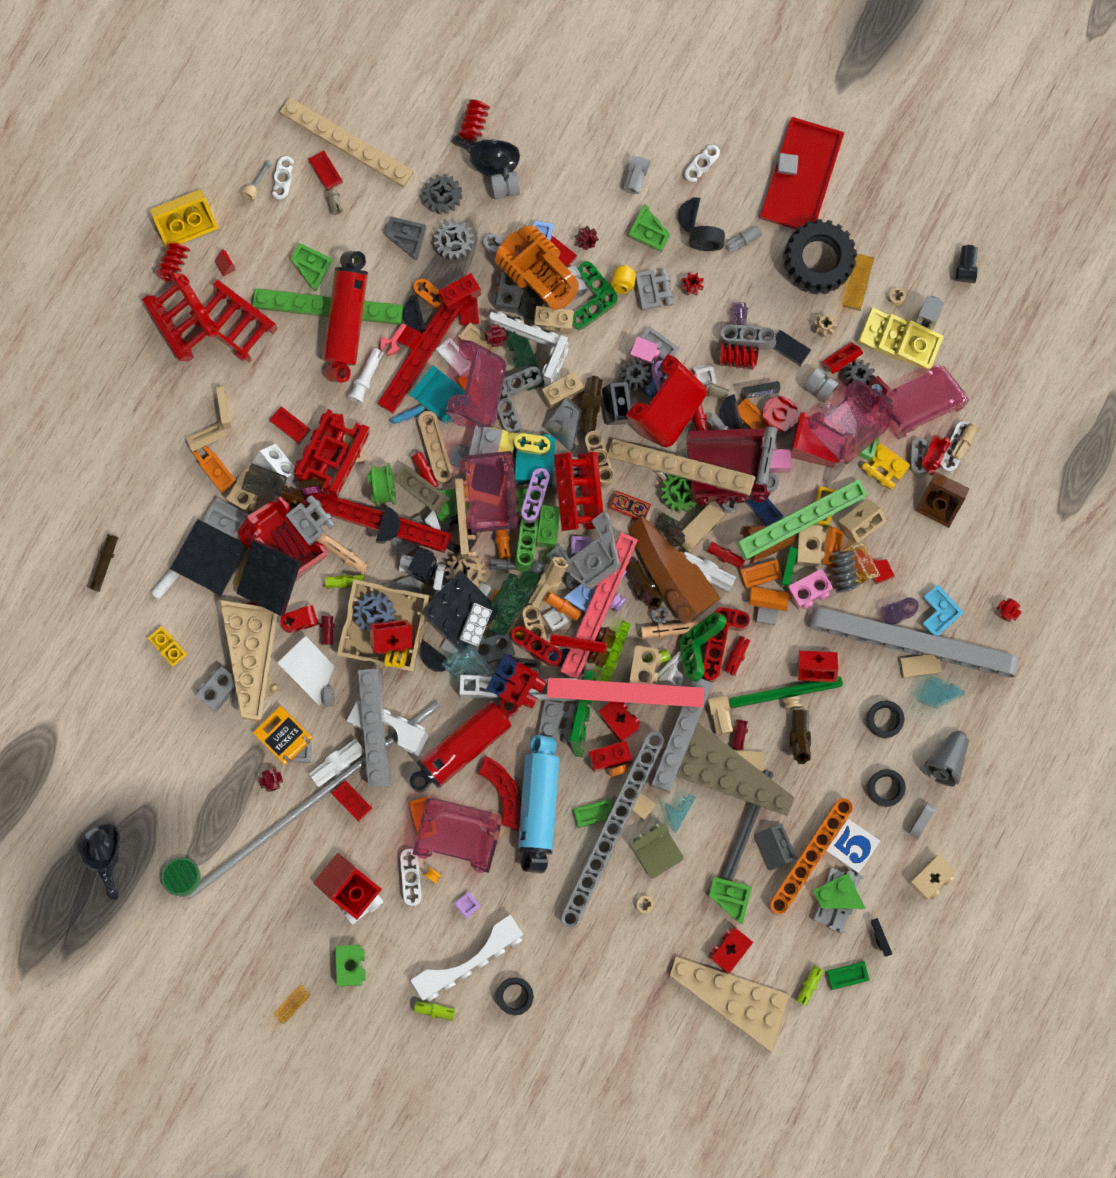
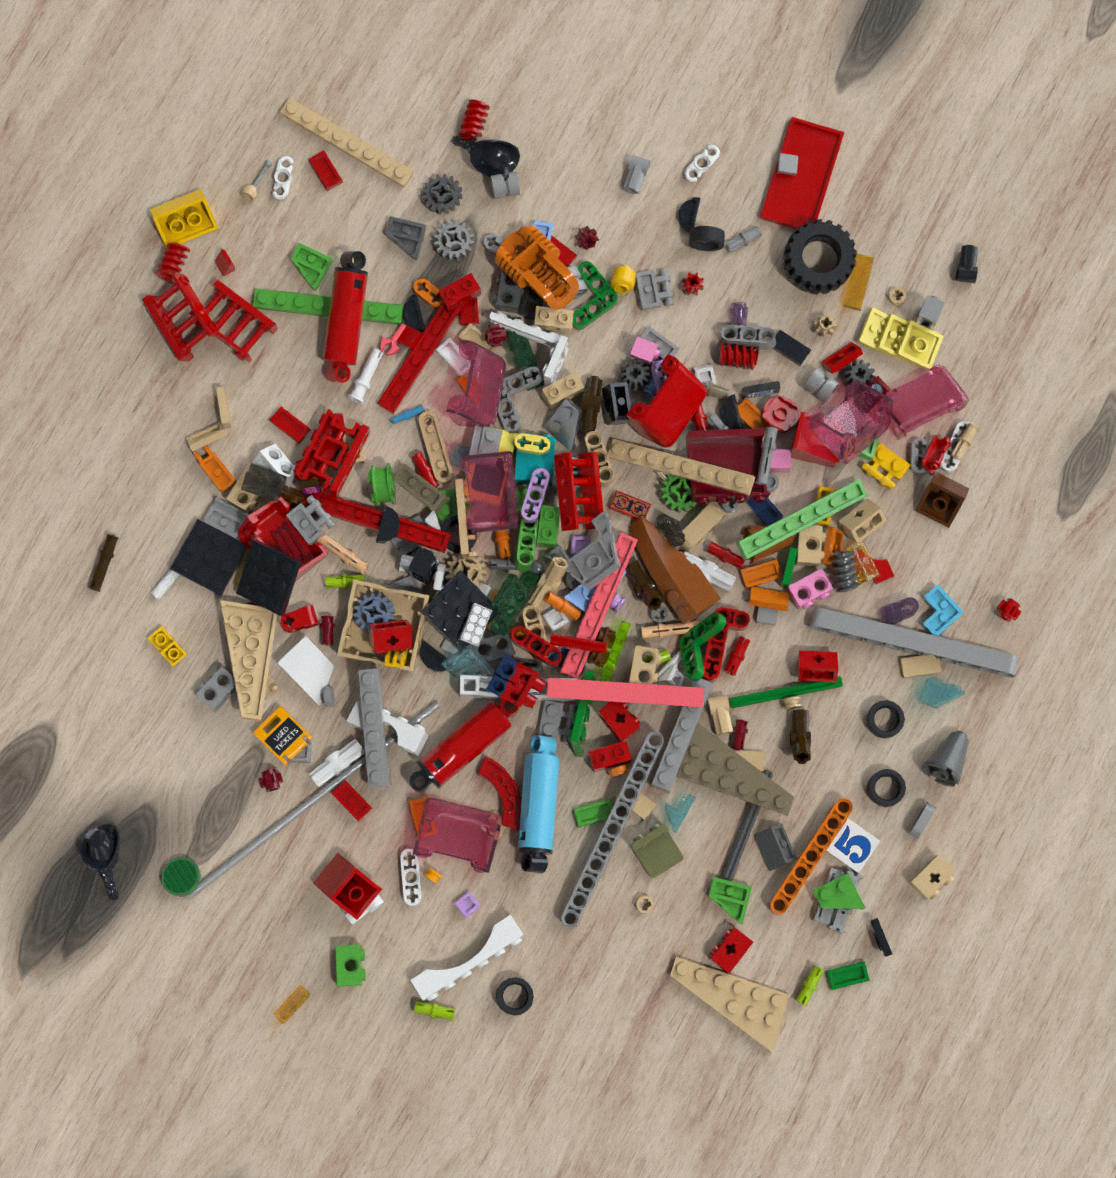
(334, 202): dark tan pin -> none
(435, 391): teal panel -> none
(649, 230): bright green wing -> none

